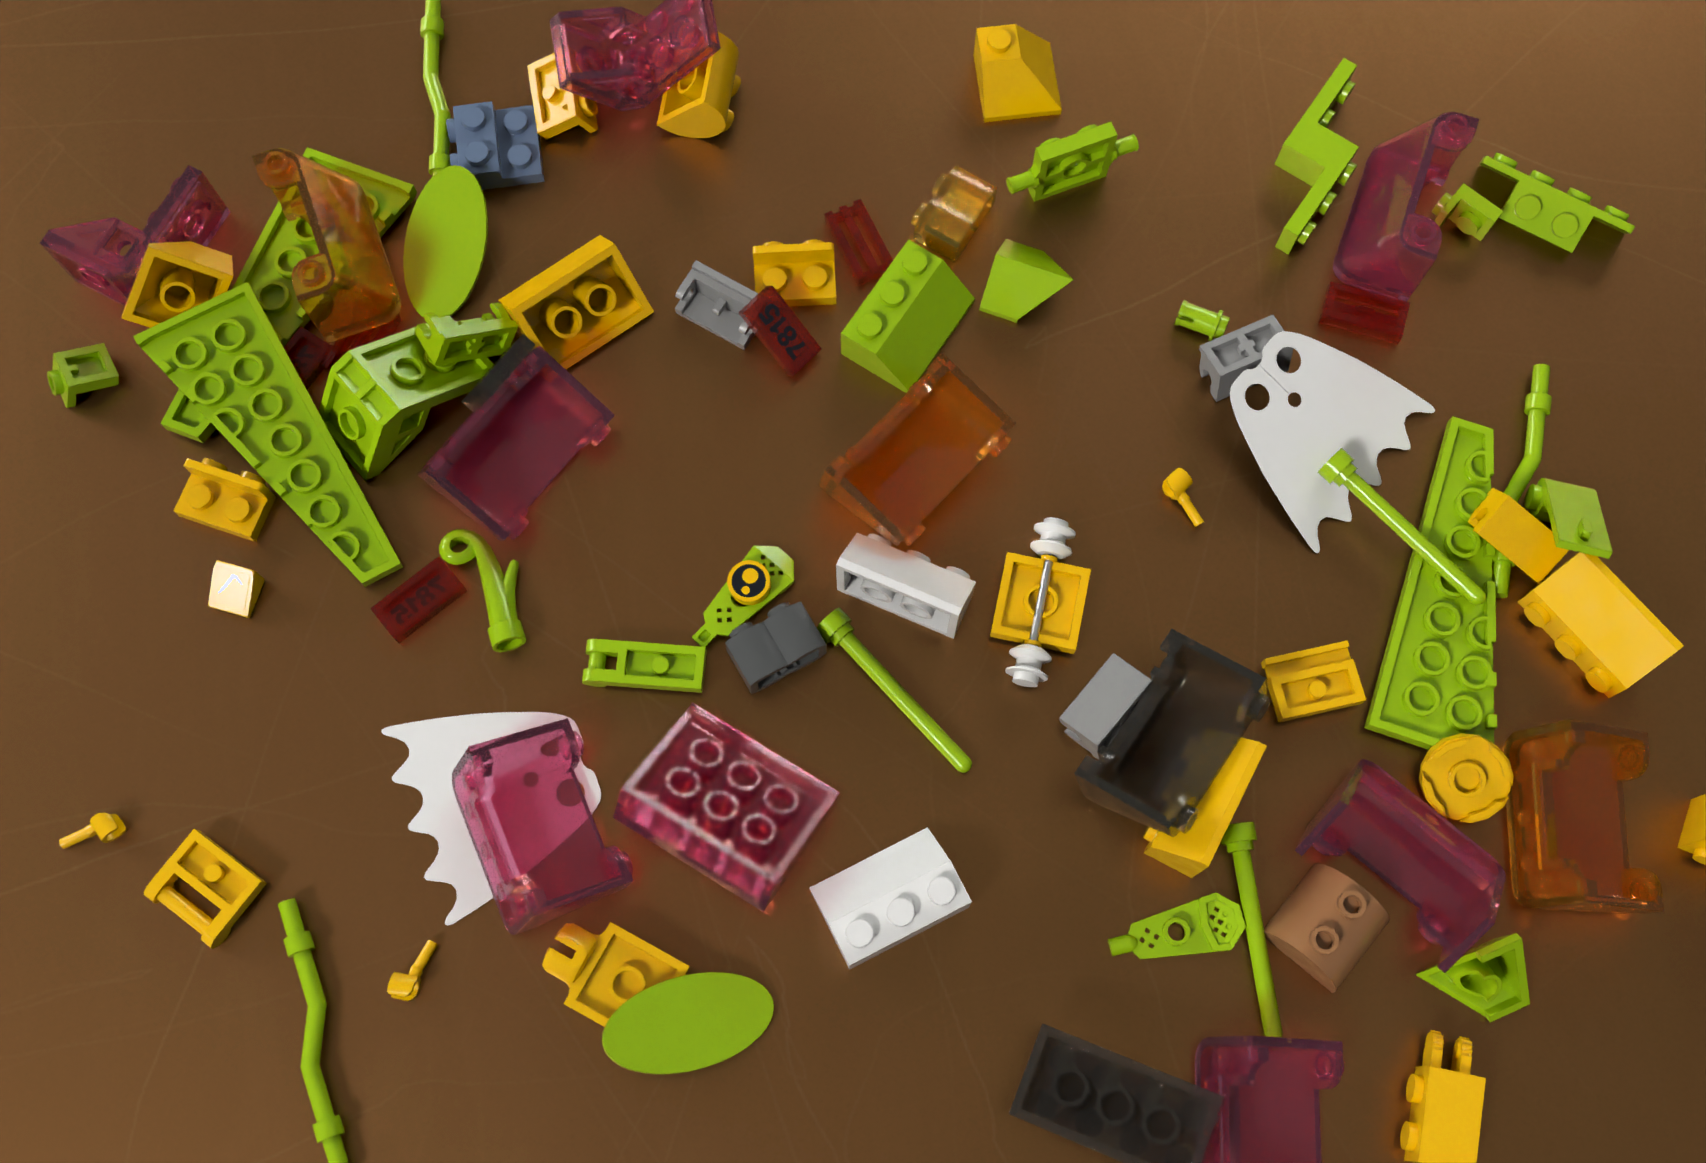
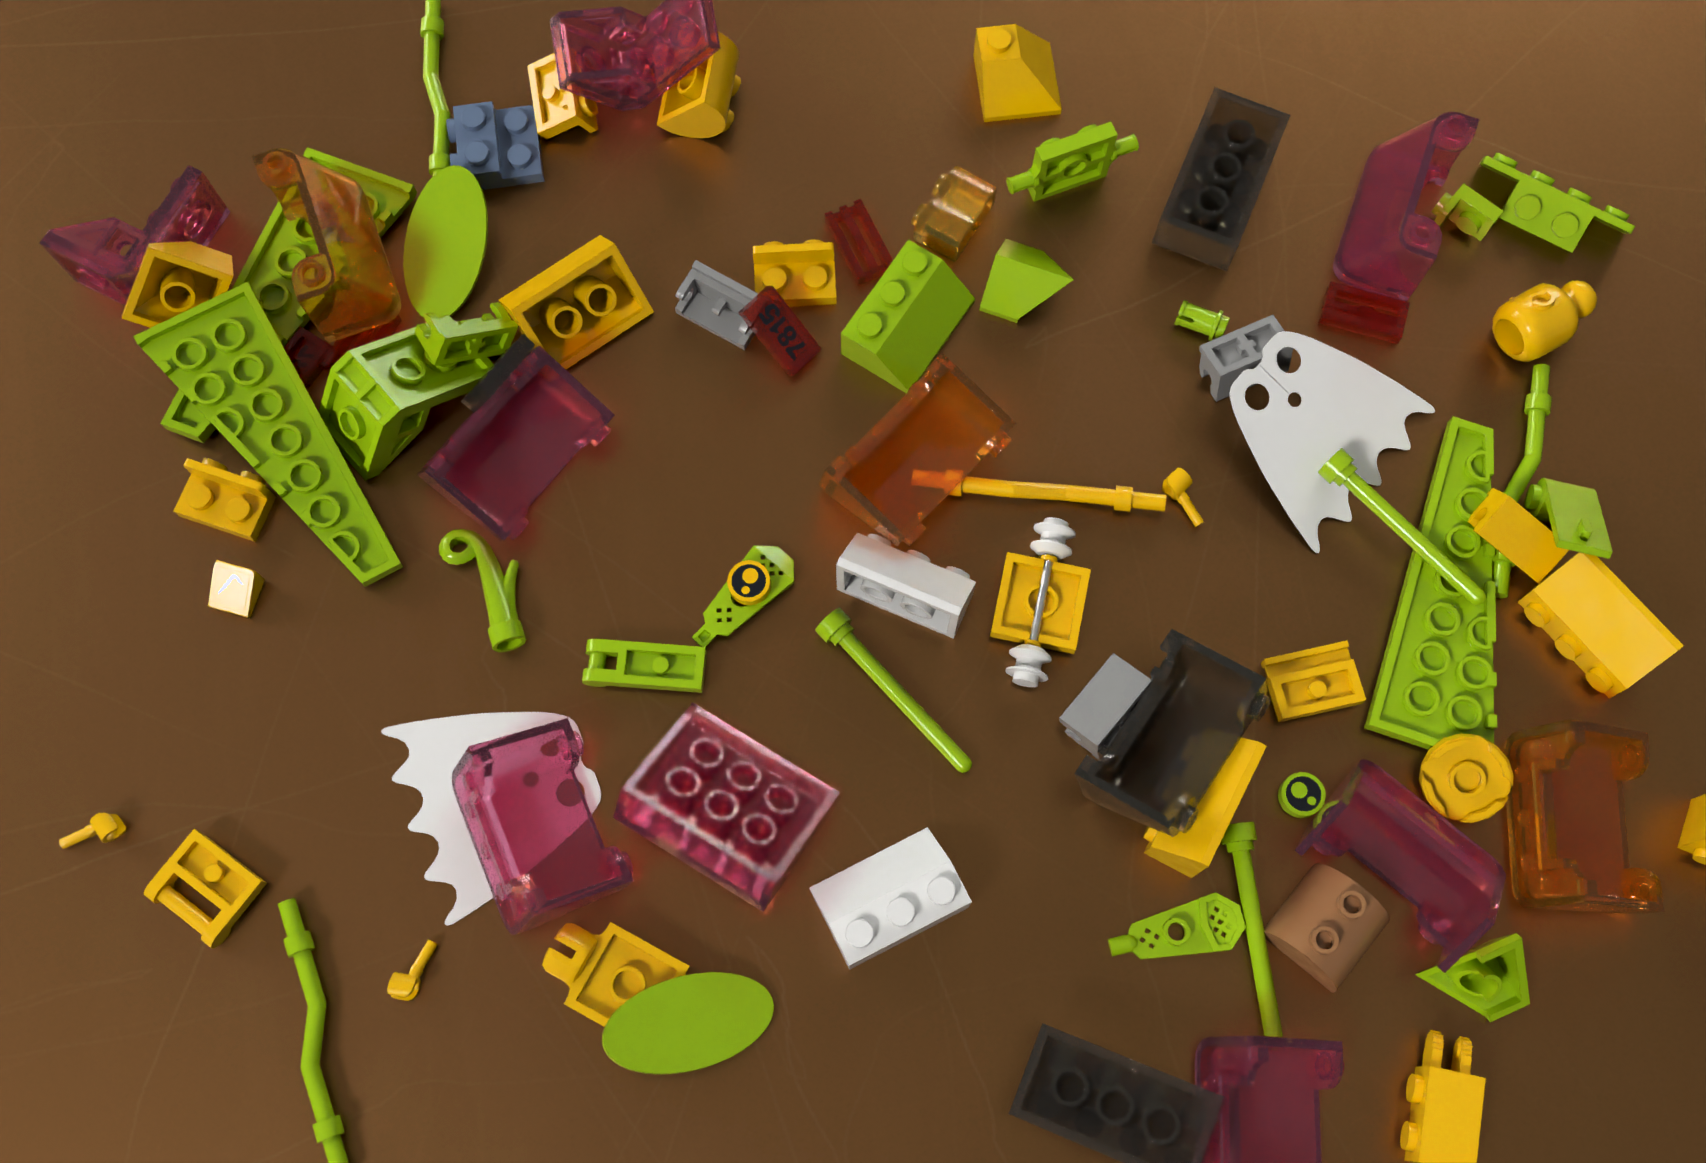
(81, 372): lime bracket -> none
(418, 599): clear red tile -> none
(775, 646): dark grey brick -> none
(1122, 498): none -> yellow bar
(1220, 179): none -> clear smoke brick
(1301, 795): none -> tile
(1318, 157): lime bracket -> none
(1542, 319): none -> yellow piece

